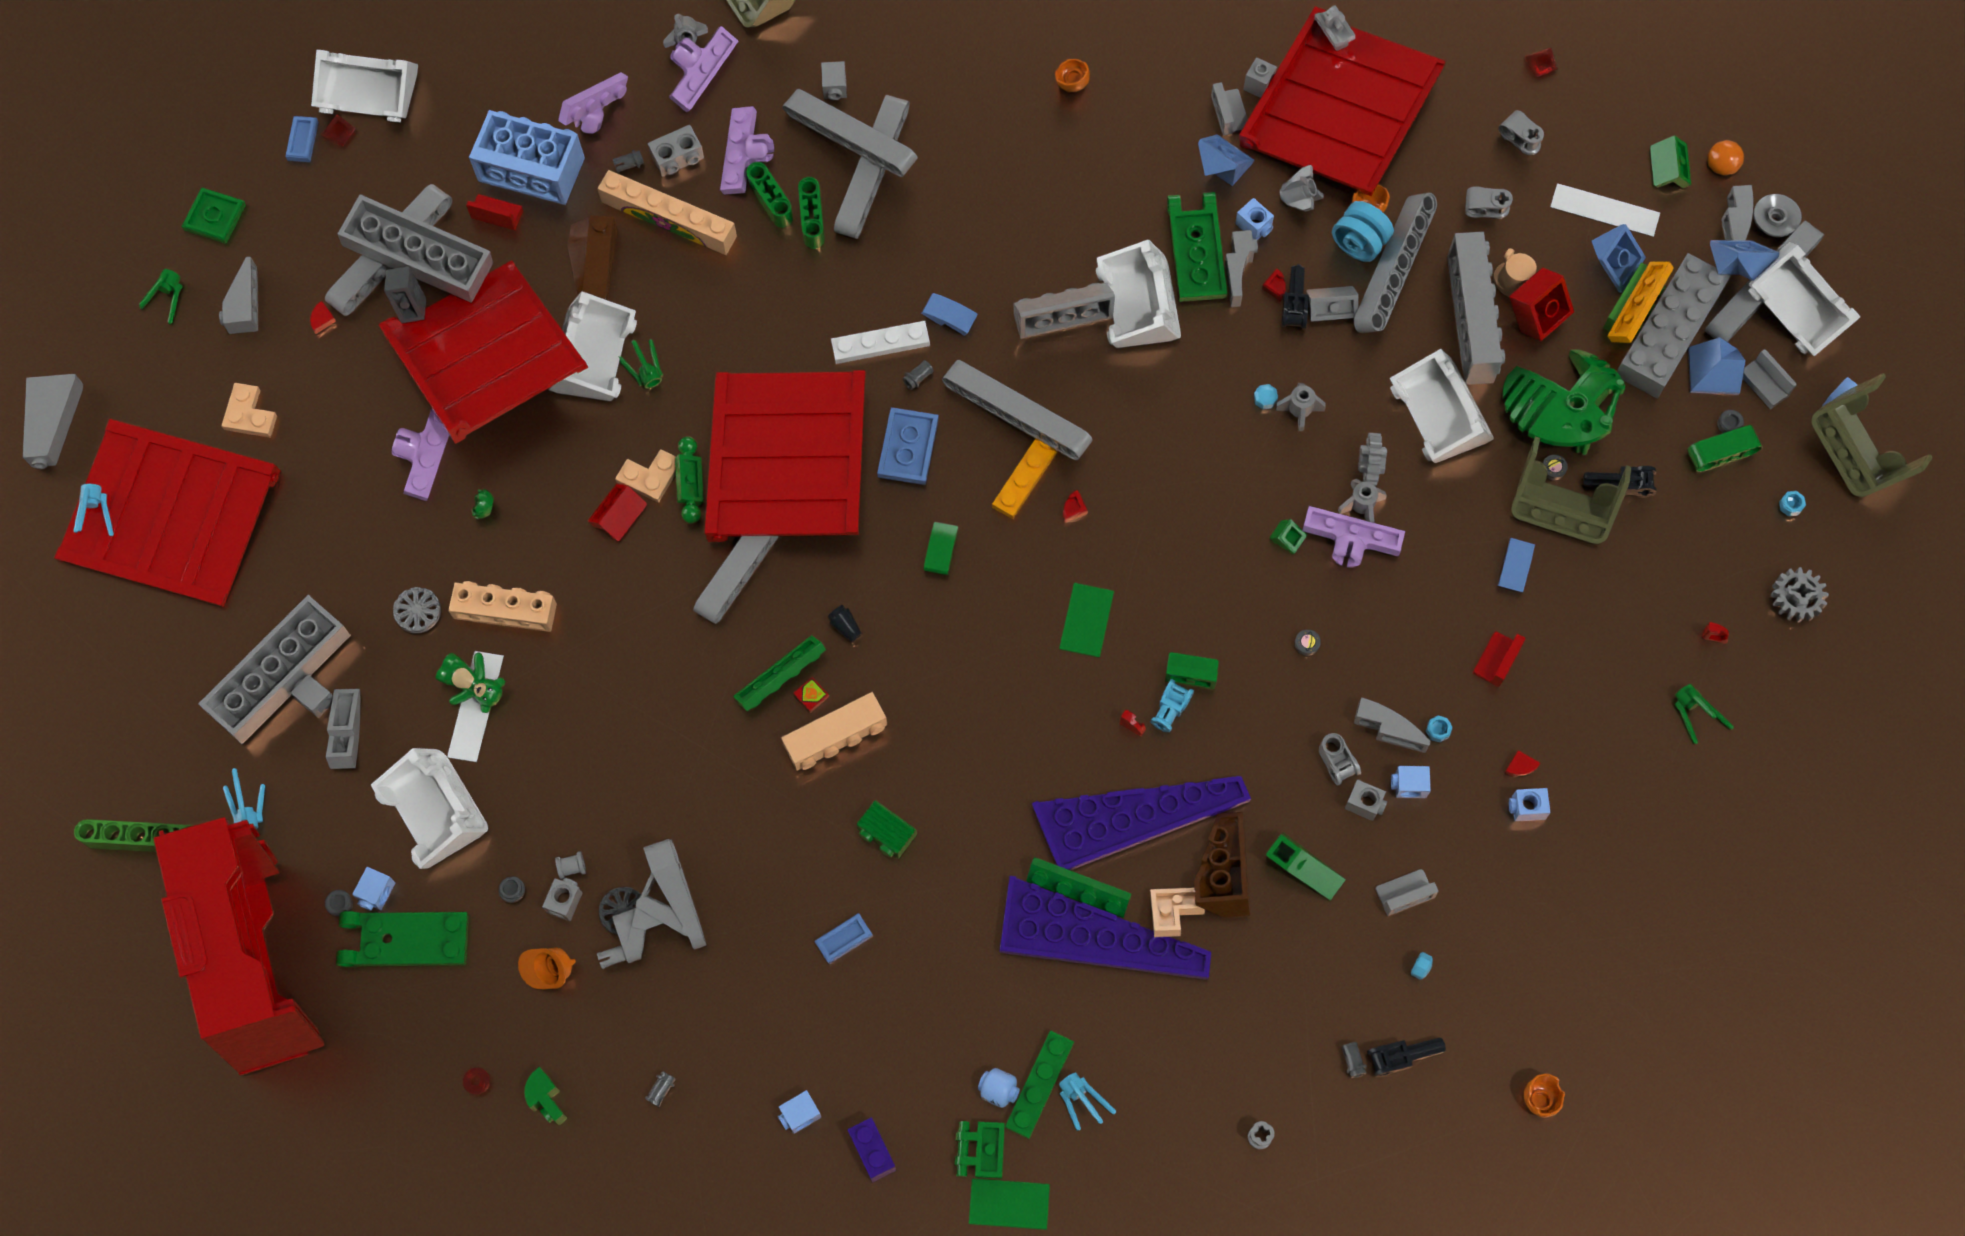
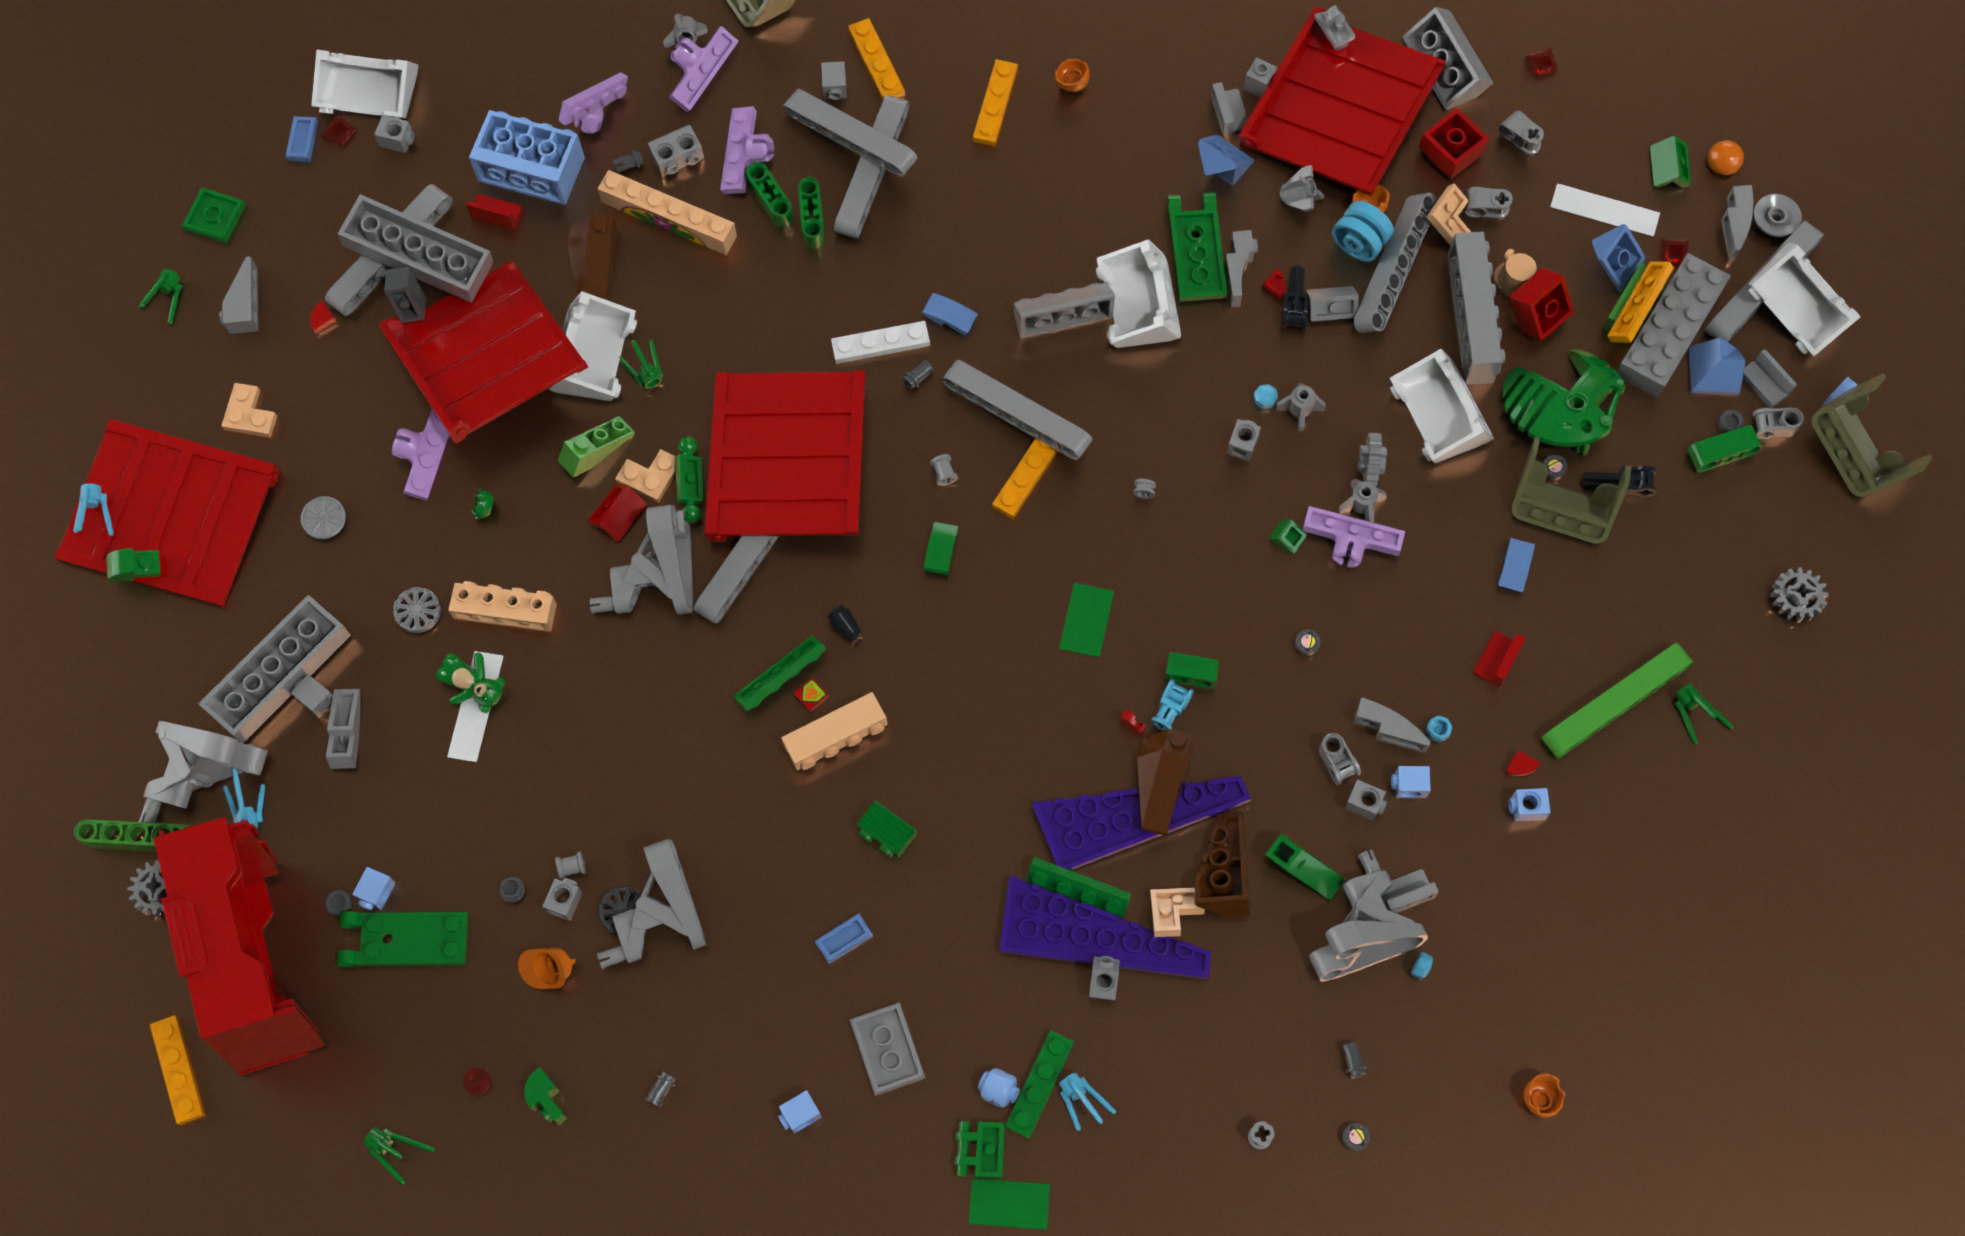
(48, 415): light grey slope -> none
(129, 564): none -> green brick
(145, 884): none -> light grey gear
(177, 1070): none -> light orange plate
(210, 761): none -> light grey connector
(323, 517): none -> light grey wheel
(380, 1142): none -> green plant
(388, 128): none -> light grey brick
(431, 804): white windscreen -> none
(593, 446): none -> bright green slope
(673, 574): none -> light grey connector
(872, 1149): dark purple brick -> none
(876, 59): none -> light orange plate
(887, 1049): none -> light grey tile
(908, 446): medium blue plate -> none
(943, 470): none -> light grey bush
(995, 103): none -> light orange plate
(1074, 507): red tile -> none
(1104, 987): none -> light grey brick
(1144, 488): none -> light grey bush
(1161, 773): none -> reddish brown wedge
(1240, 448): none -> light grey brick
(1255, 211): light blue brick -> none
(1356, 1137): none -> tile
(1361, 938): none -> light grey connector
(1399, 1057): black connector -> none
(1446, 211): none -> light nougat plate
(1454, 143): none -> red brick
(1463, 72): none -> light grey slope
(1617, 700): none -> bright green beam
(1673, 250): none -> clear red slope
(1715, 633): red tile -> none
(1742, 257): medium blue slope -> none
(1772, 422): none -> light grey piece
(1792, 503): medium azure tile -> none

